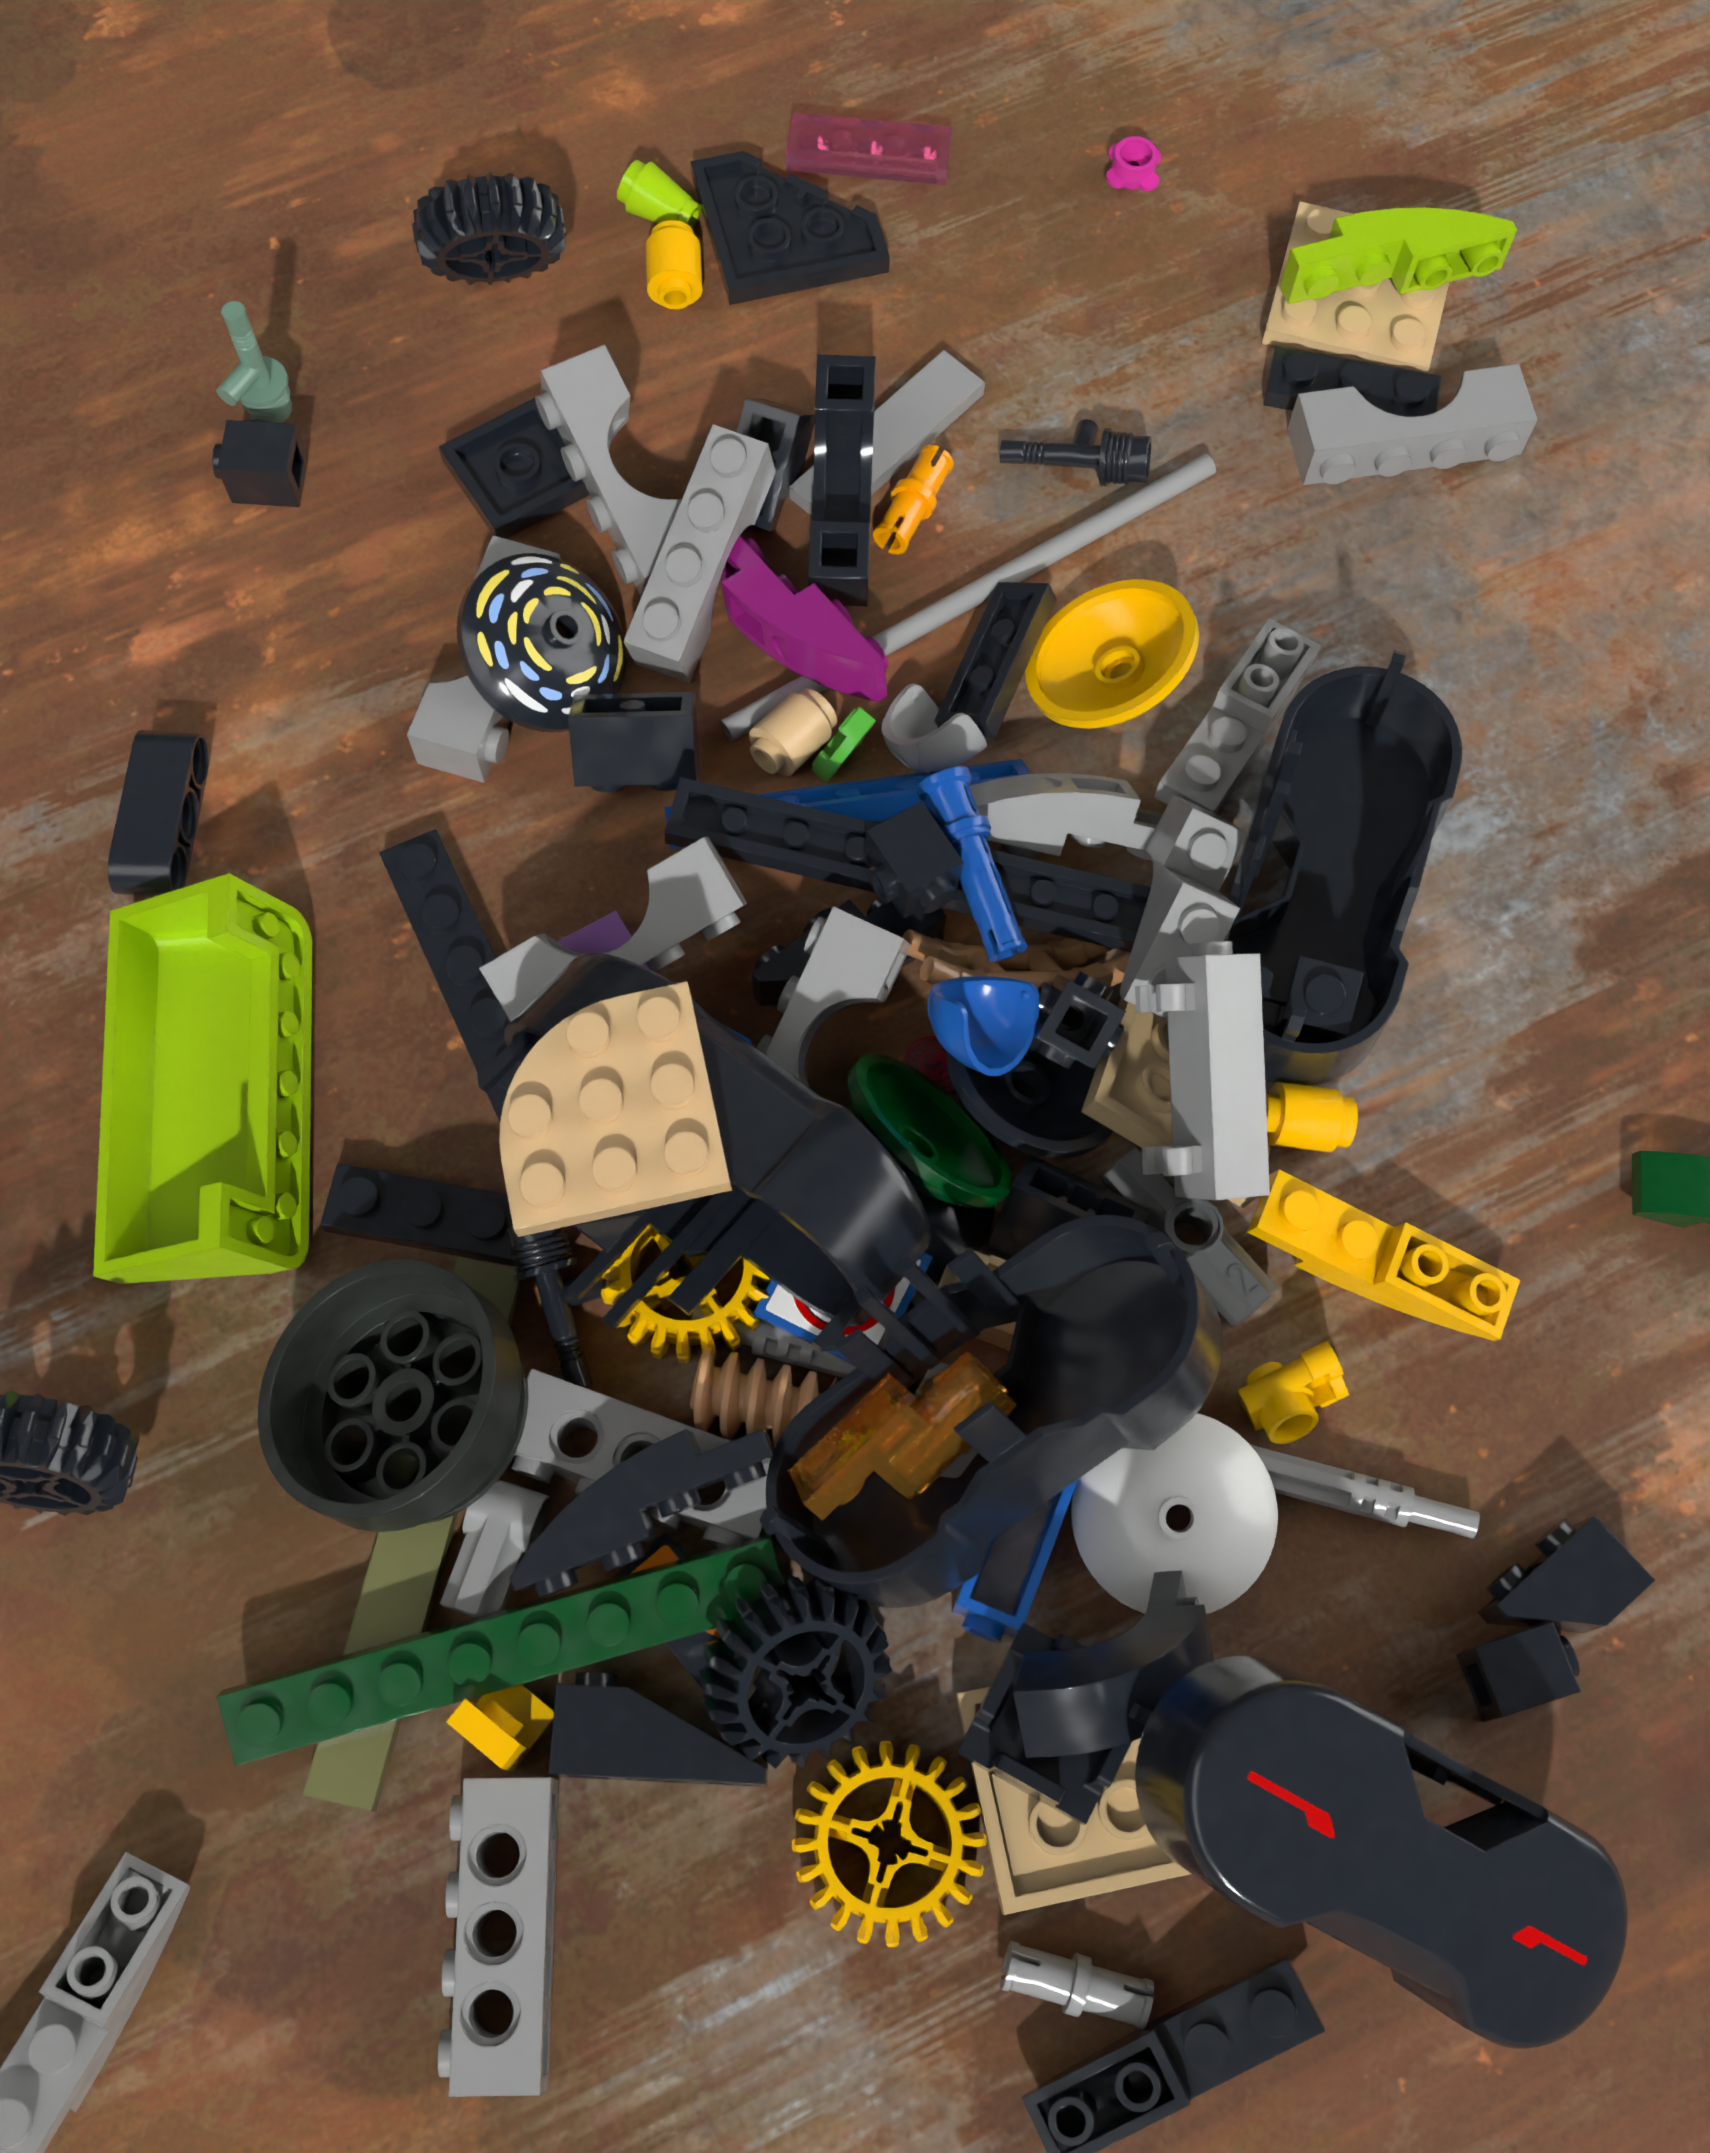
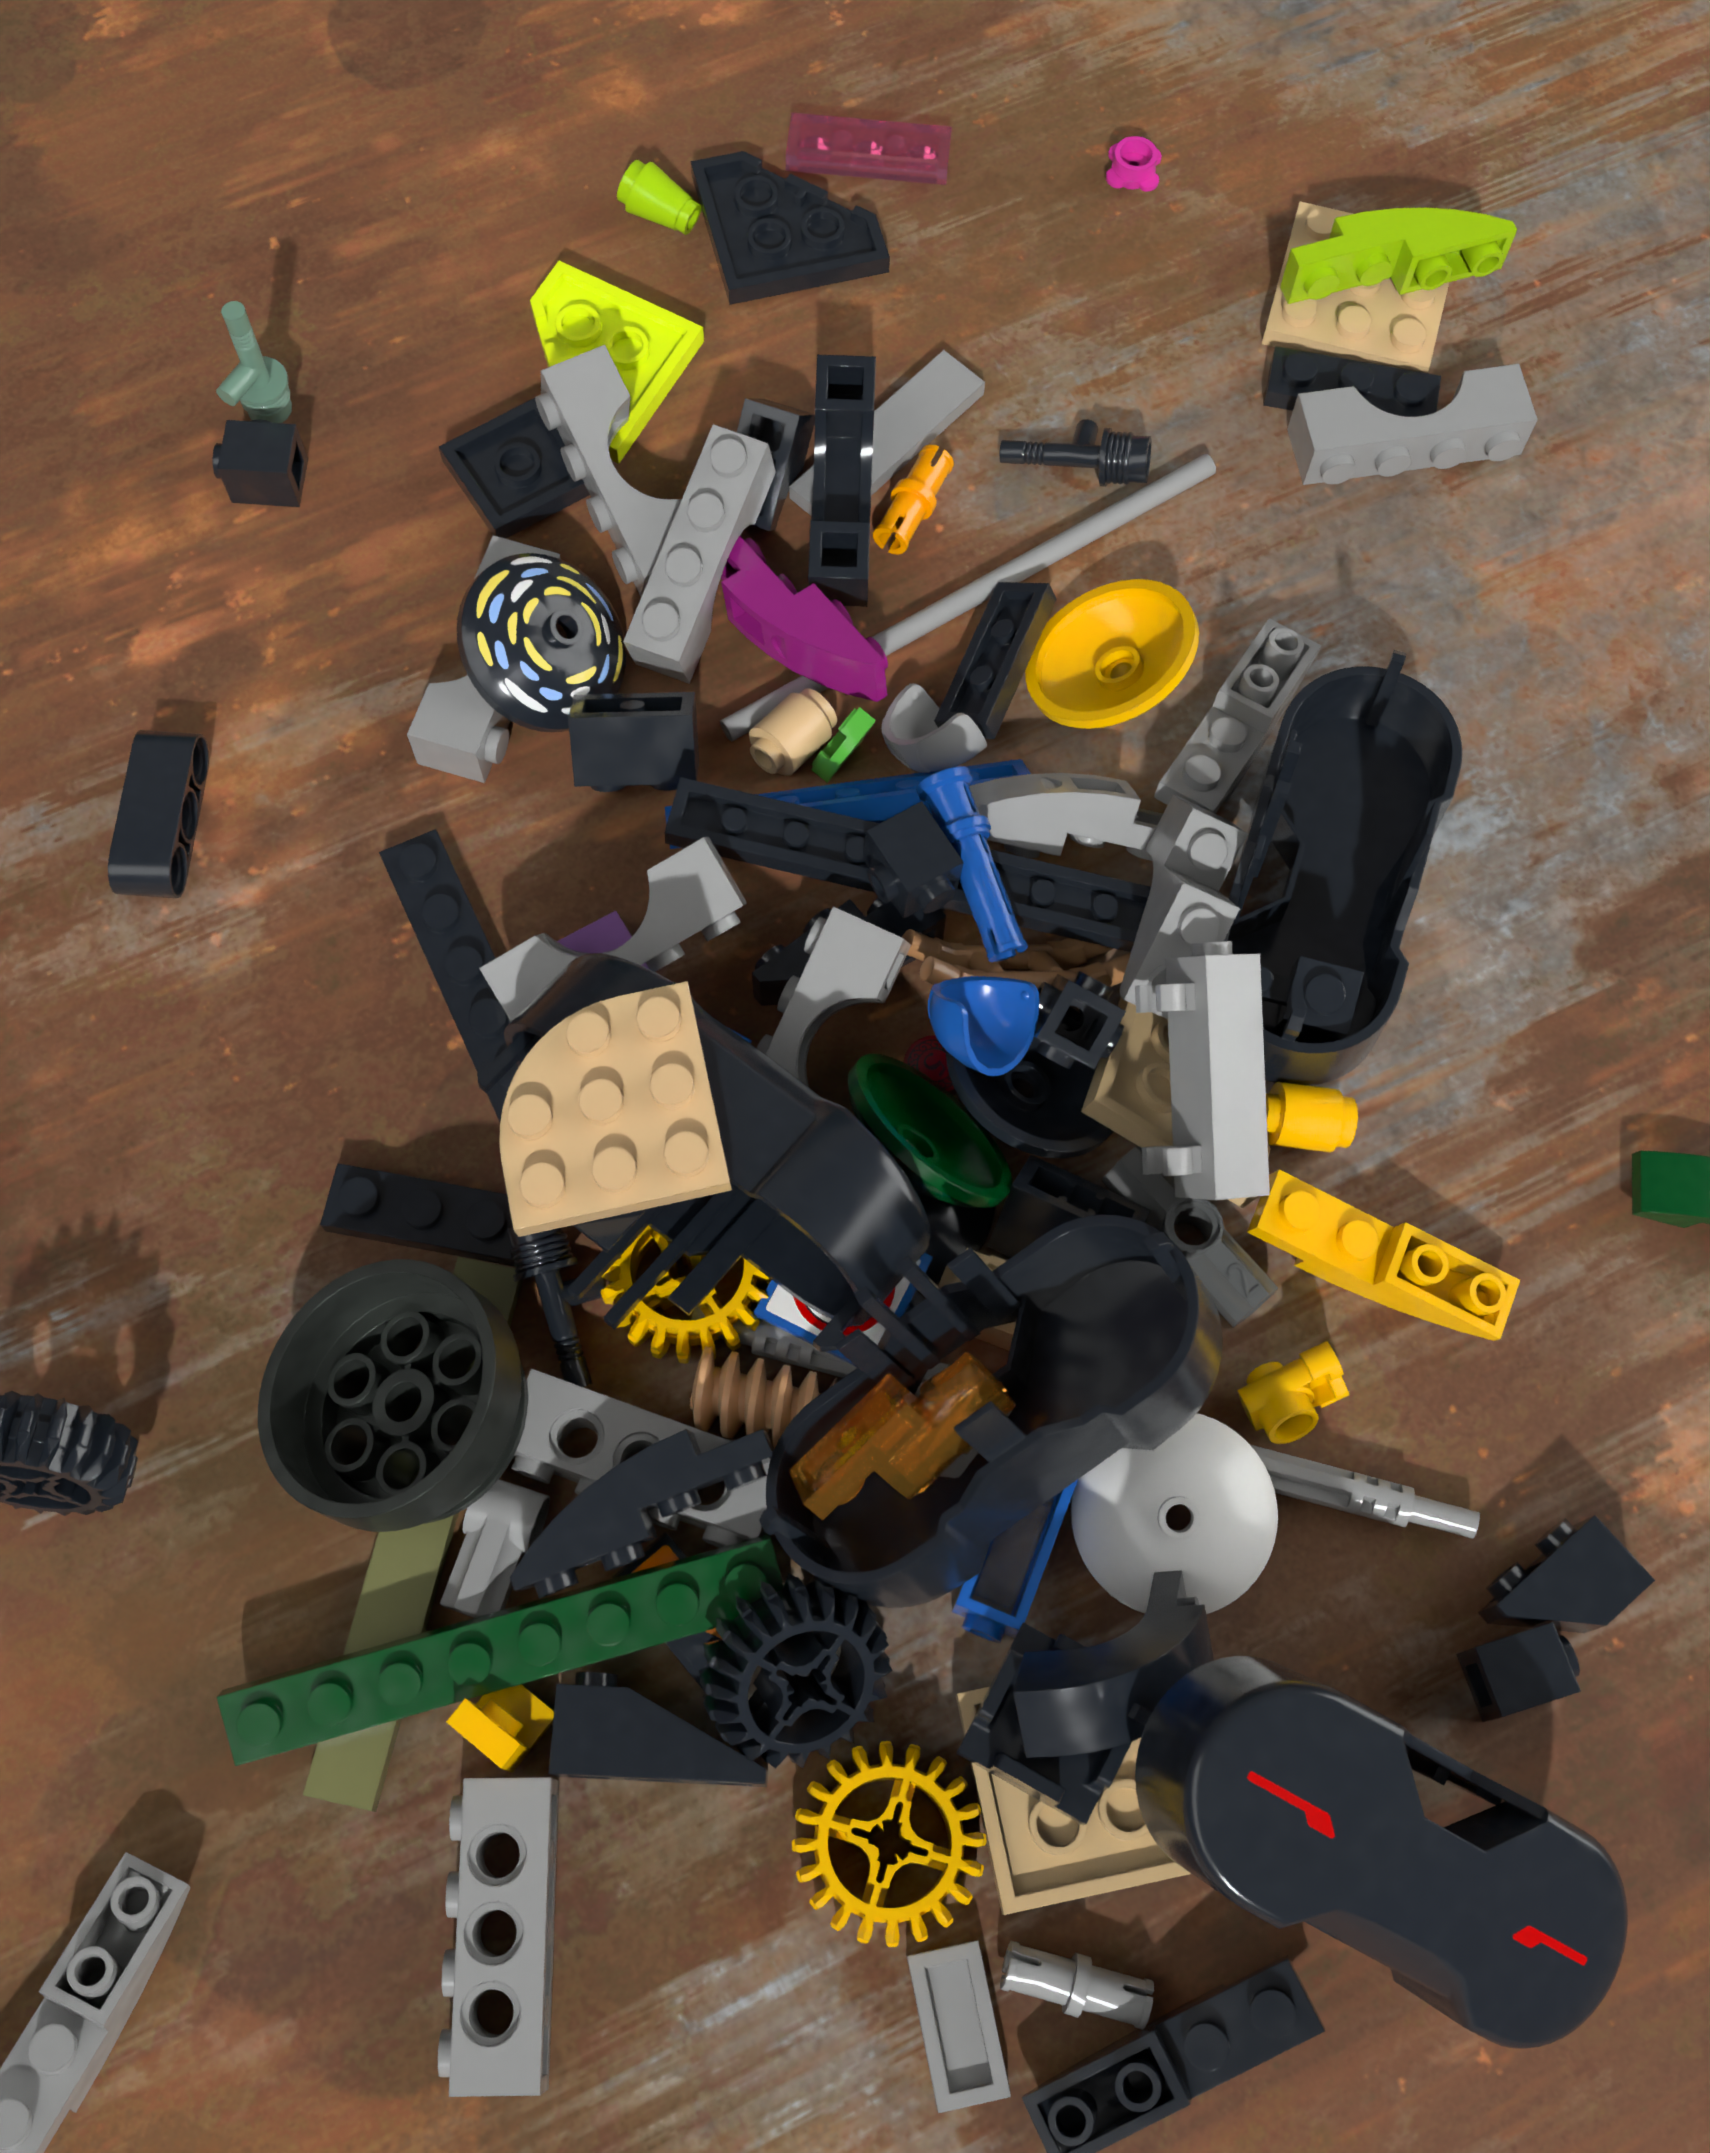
(205, 1087): lime windscreen -> none
(489, 228): black gear -> none
(644, 340): none -> neon yellow plate
(673, 265): yellow brick -> none
(958, 2026): none -> light grey tile

